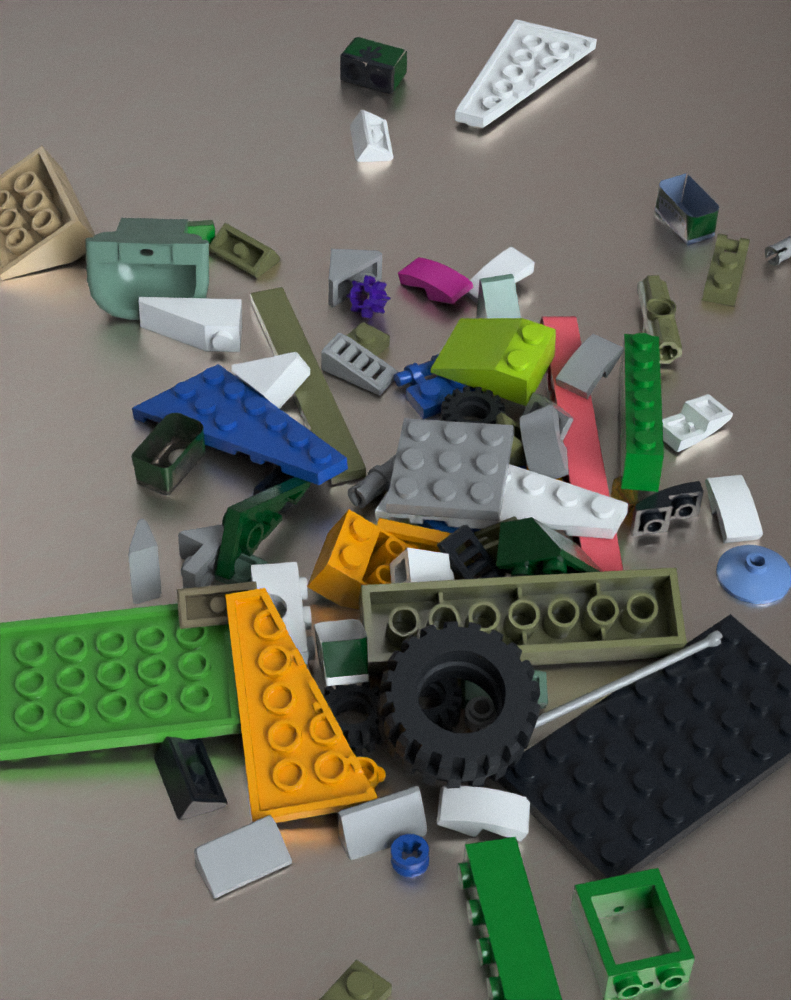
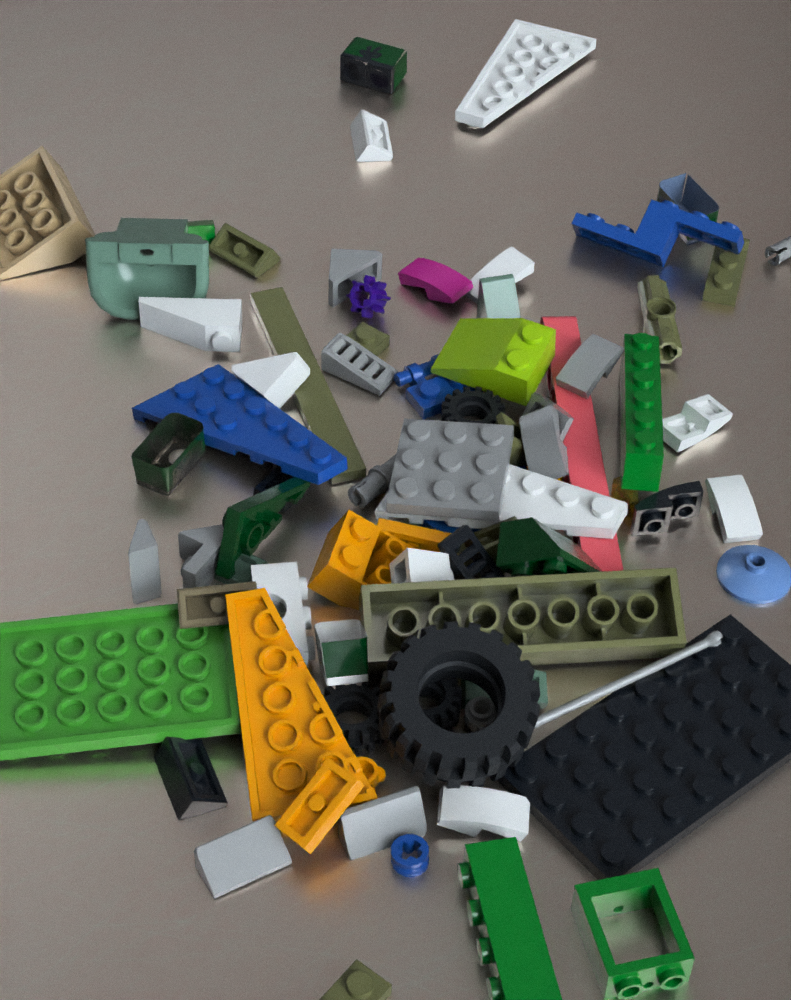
(319, 805): none -> light orange plate
(658, 232): none -> blue bracket

